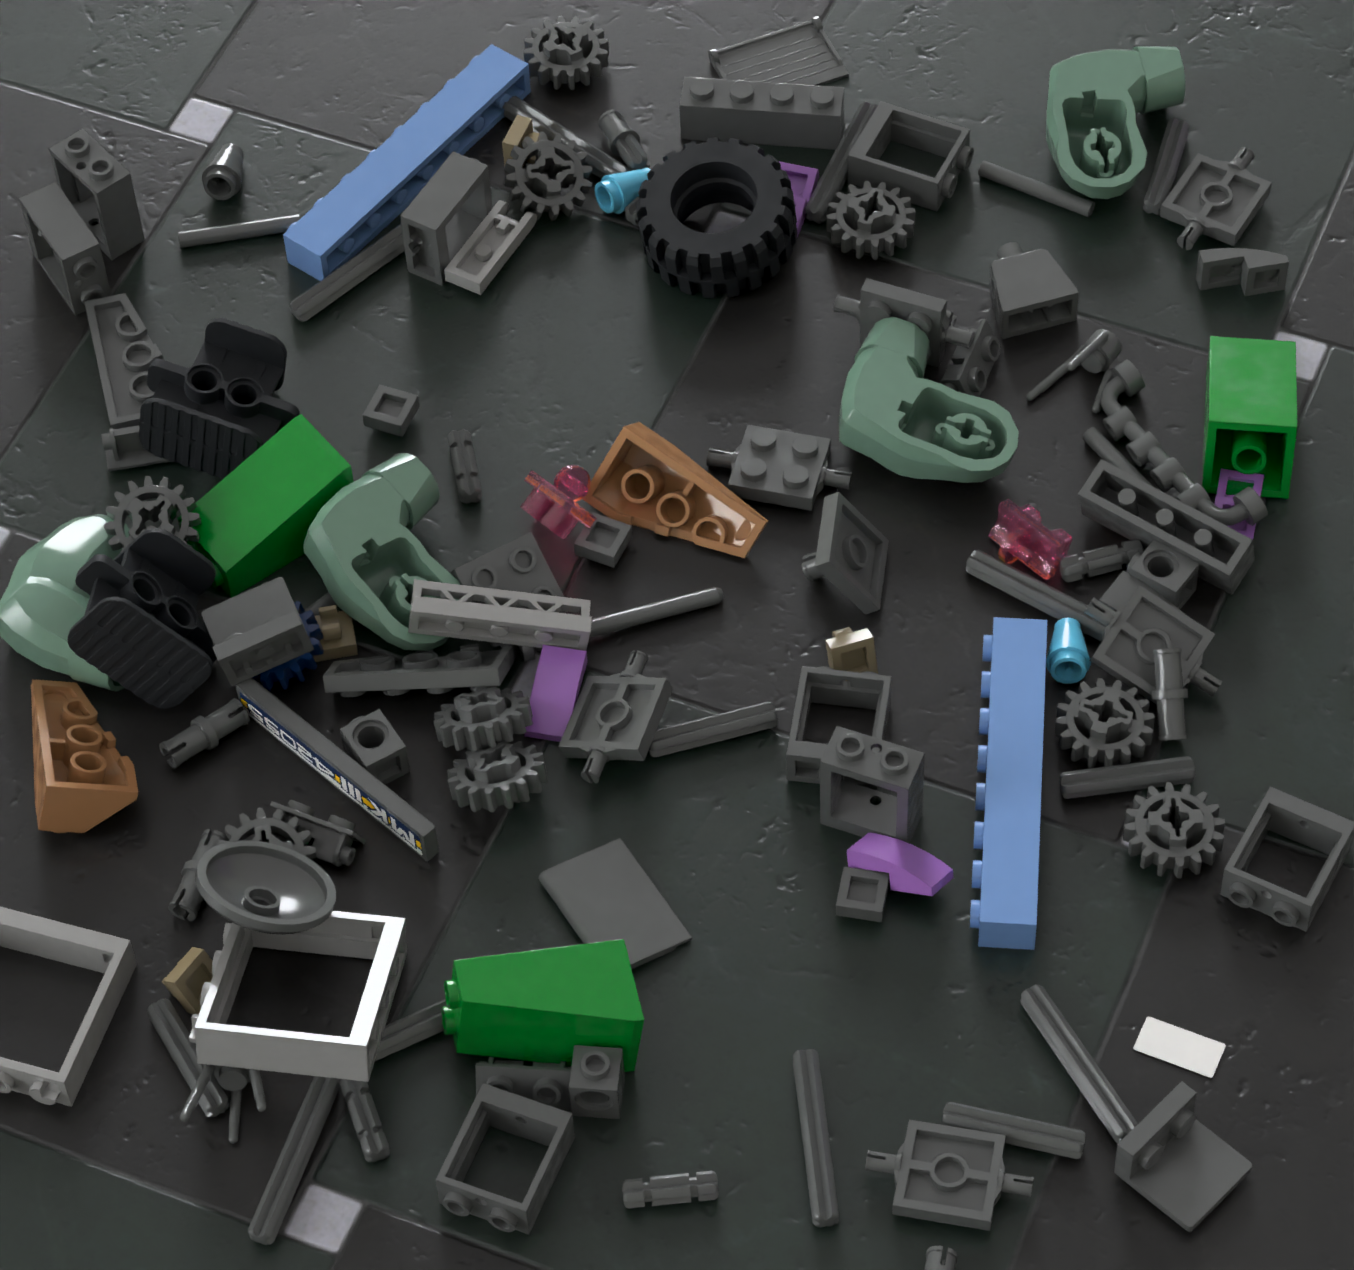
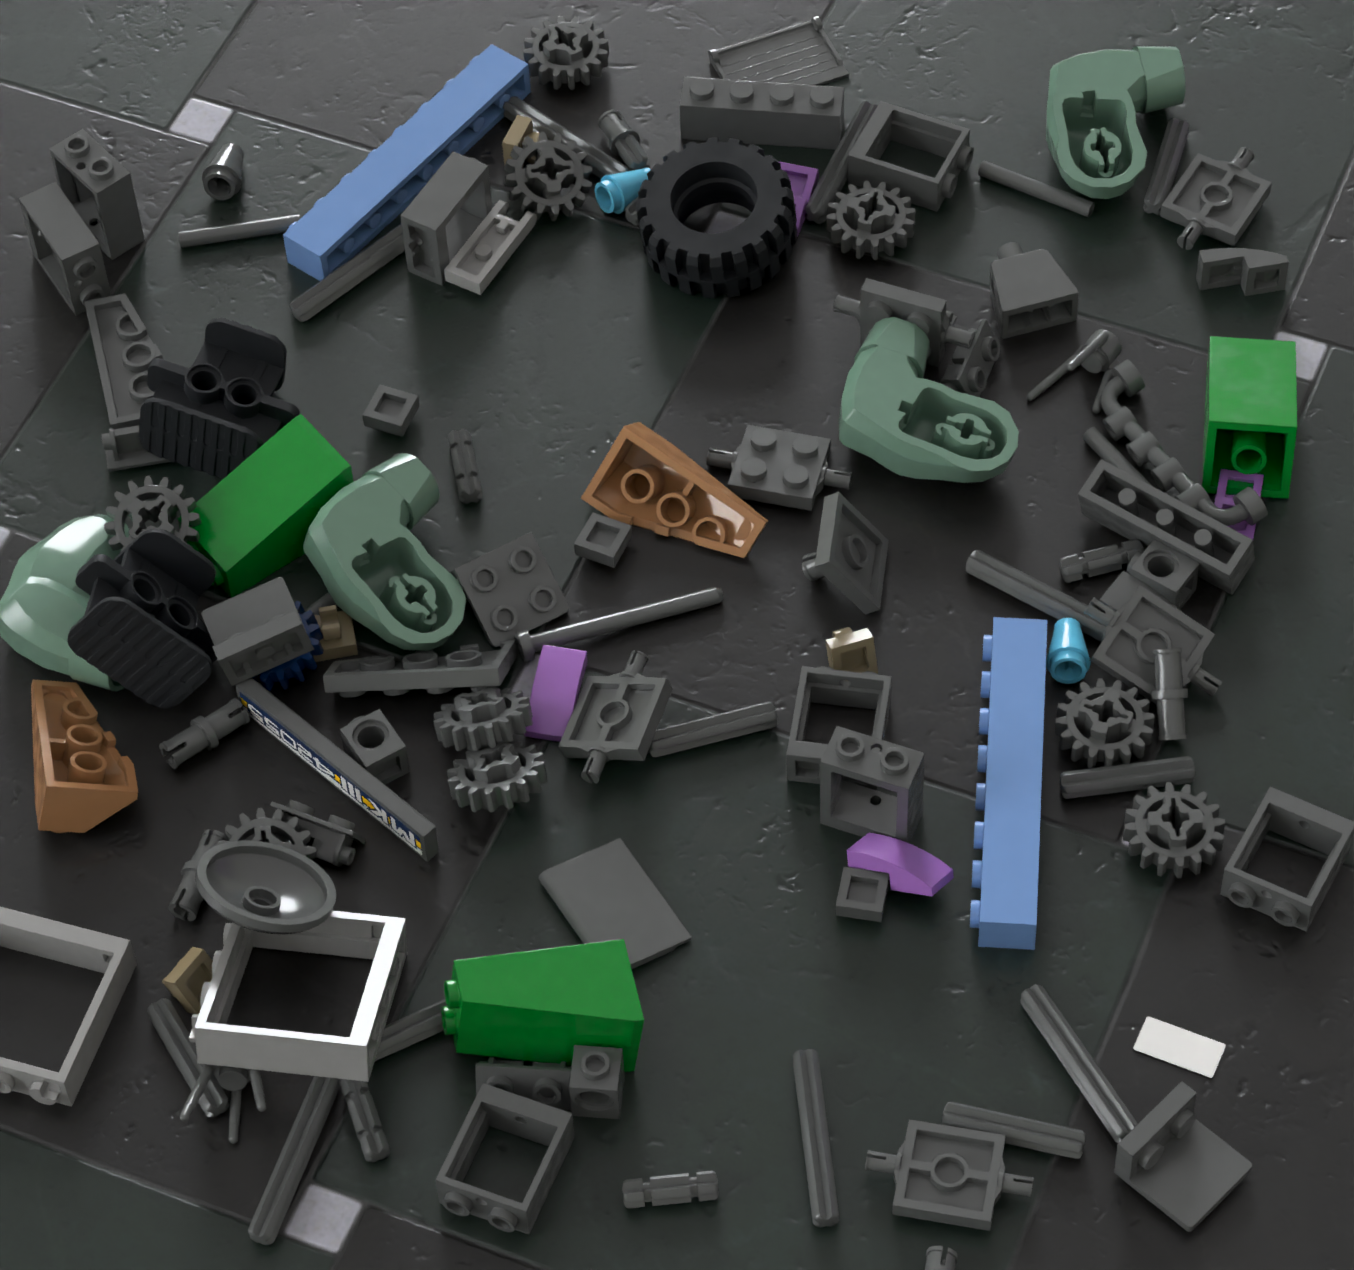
(499, 623): light grey fence -> none
(556, 503): clear pink hips -> none
(1027, 540): clear pink hips -> none

